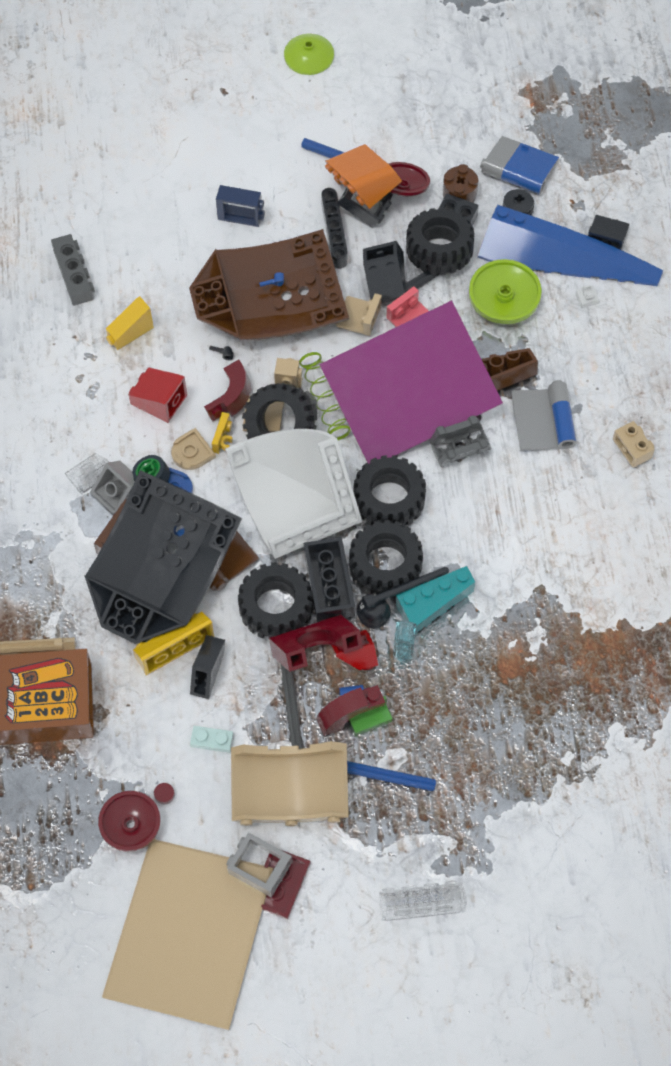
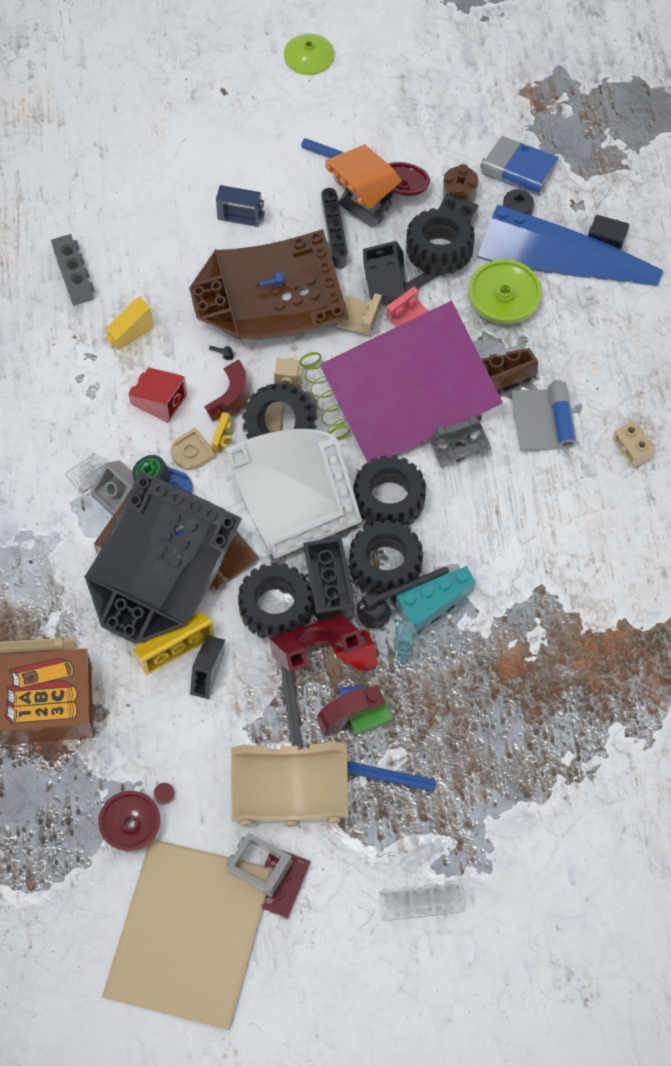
(211, 739): light aqua plate -> none

